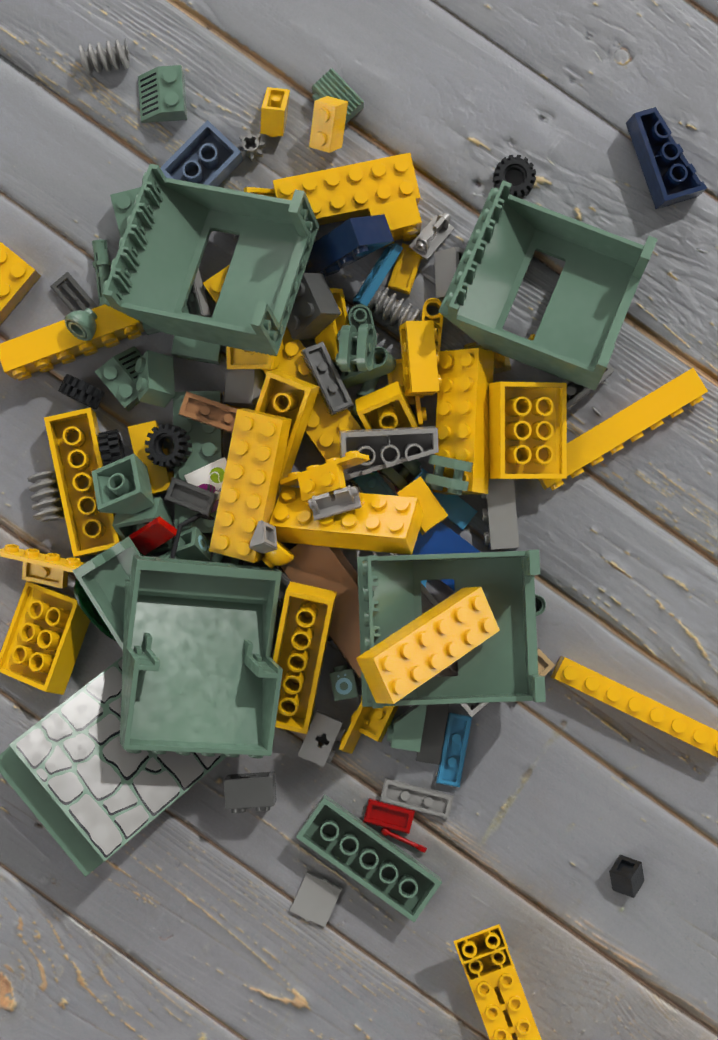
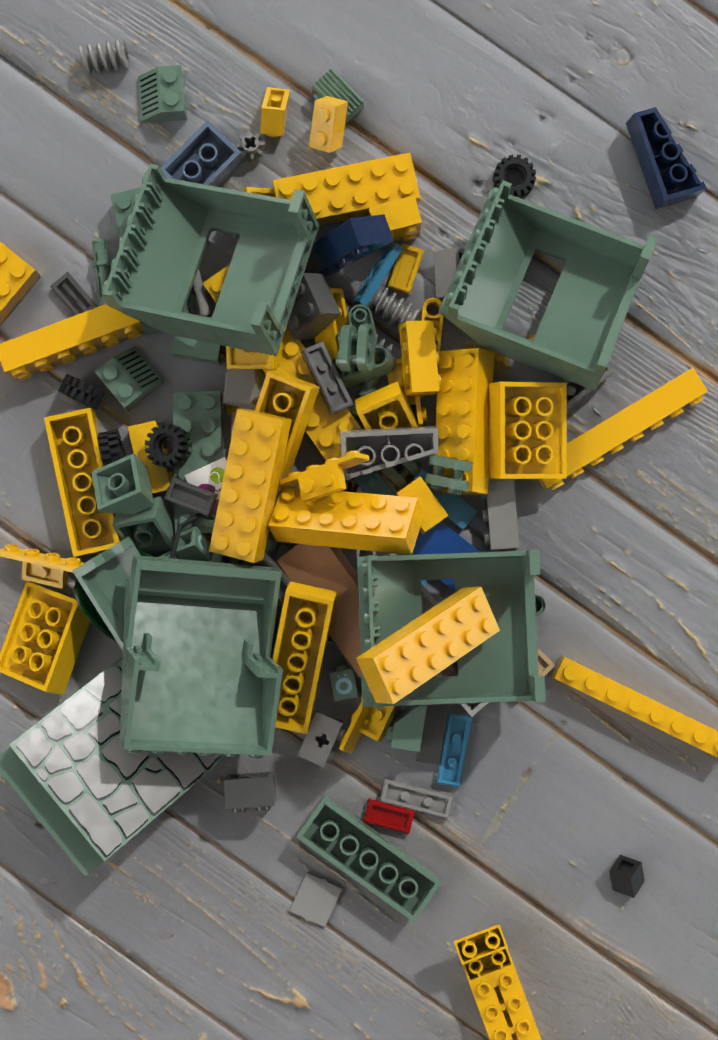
(45, 496): light grey piece -> none
(82, 323): sand green brick -> none
(152, 535): red tile -> none
(155, 378): sand green brick -> none
(208, 412): medium nougat plate -> none
(264, 538): light grey slope -> none
(278, 557): yellow brick -> none
(339, 502): light grey hinge -> none
(386, 832): red hinge -> none
(432, 236): light grey hinge -> none

